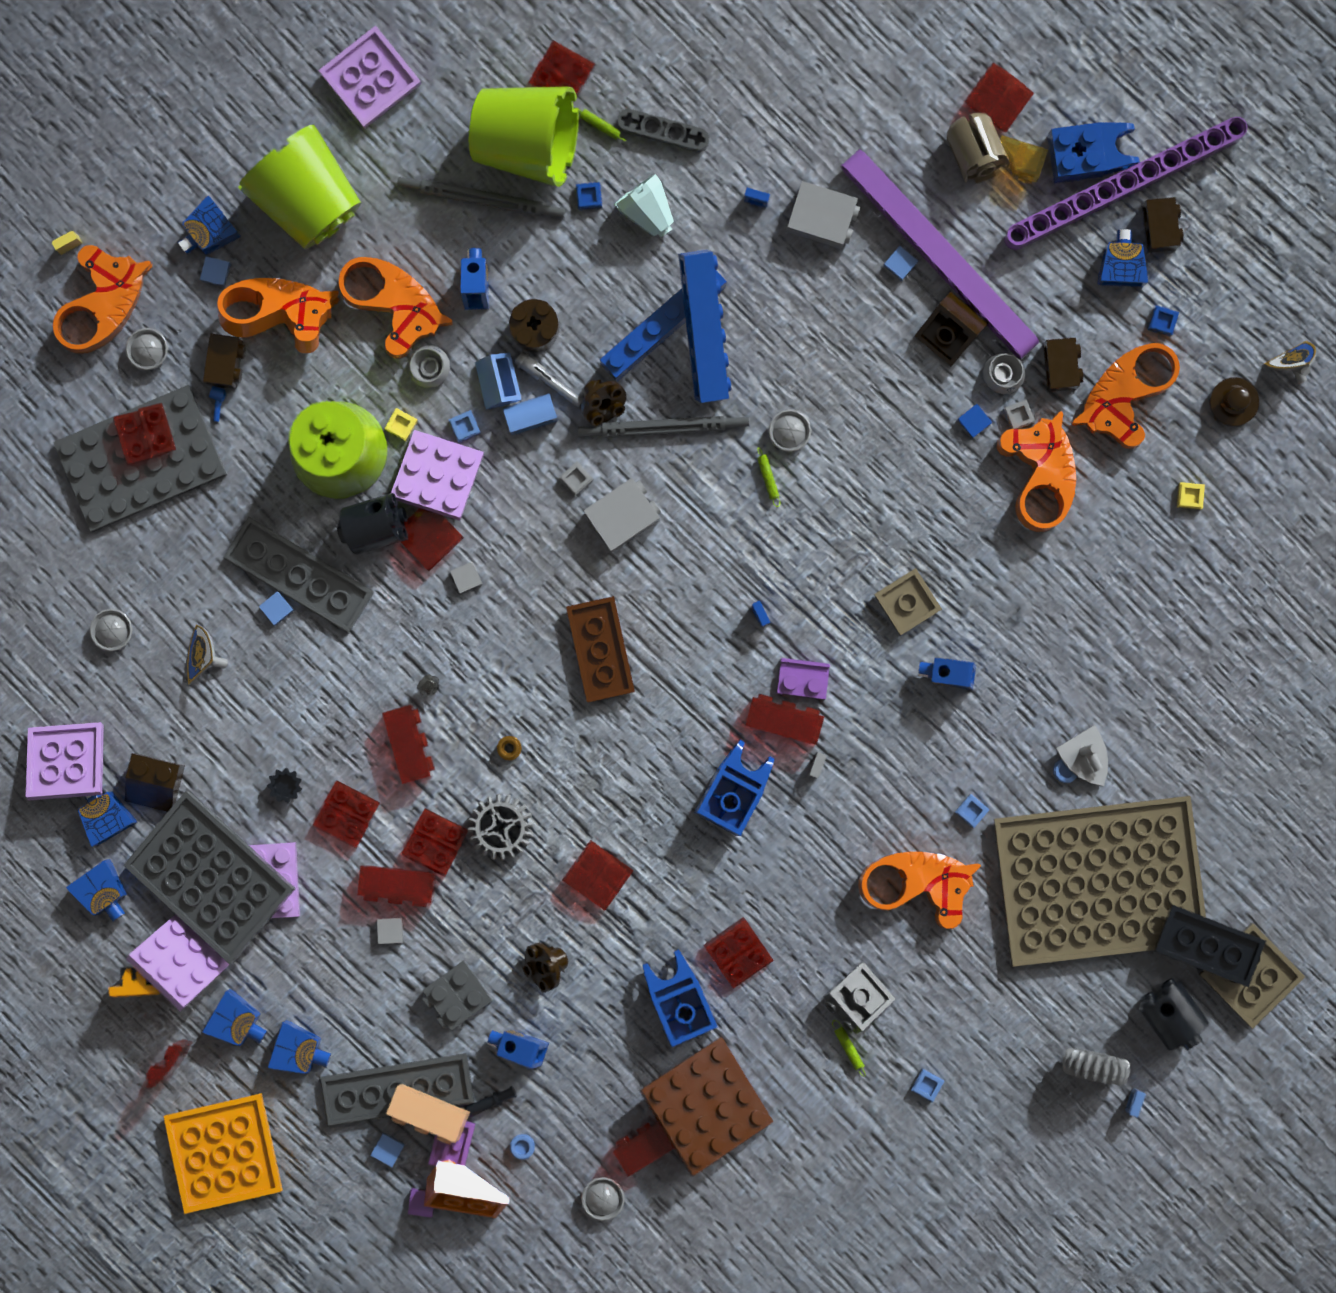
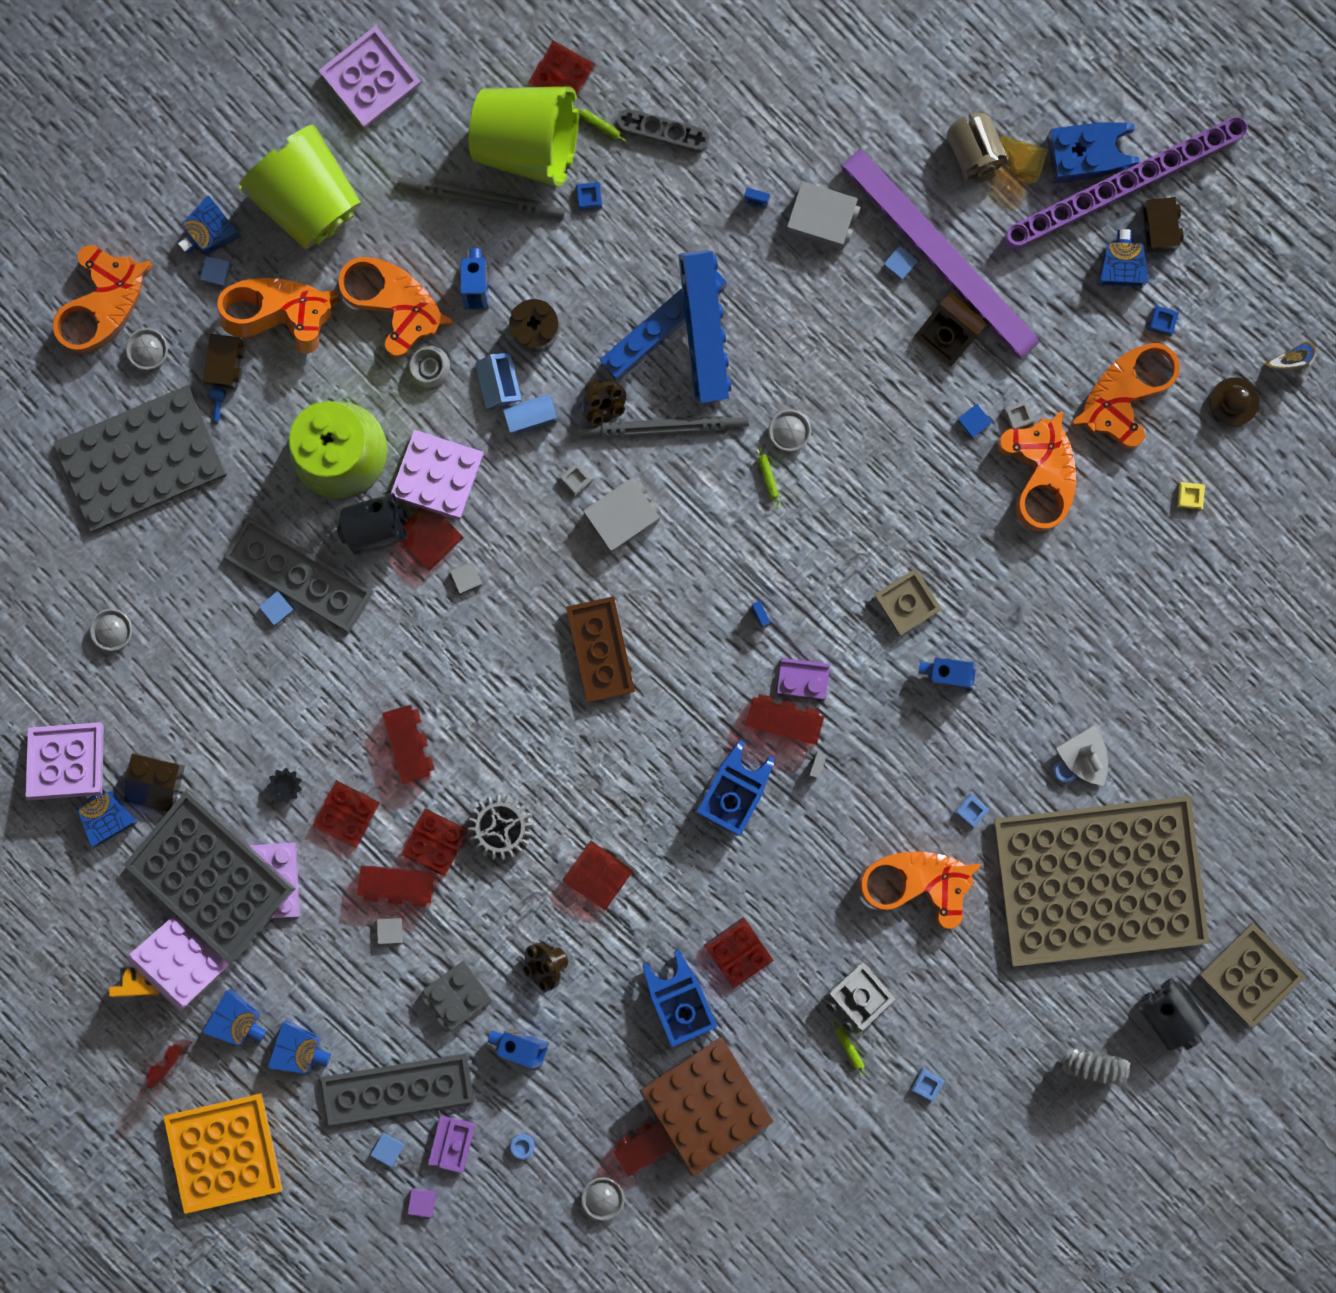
(66, 242): light yellow tile -> none
(100, 890): blue torso -> none
(144, 434): clear red slope -> none
(201, 654): shield -> none
(401, 424): light yellow tile -> none
(427, 1114): light nougat brick -> none
(428, 685): clear smoke plate -> none
(460, 1190): slope -> none
(464, 426): medium blue tile -> none
(496, 1099): black piece -> none
(501, 748): pearl gold plate -> none
(539, 372): light grey pin -> none
(647, 207): light aqua cone -> none
(999, 96): clear red slope -> none
(1004, 373): light grey hat -> none
(1062, 364): dark brown brick -> none
(1135, 1102): medium blue tile -> none
(1210, 945): black plate -> none

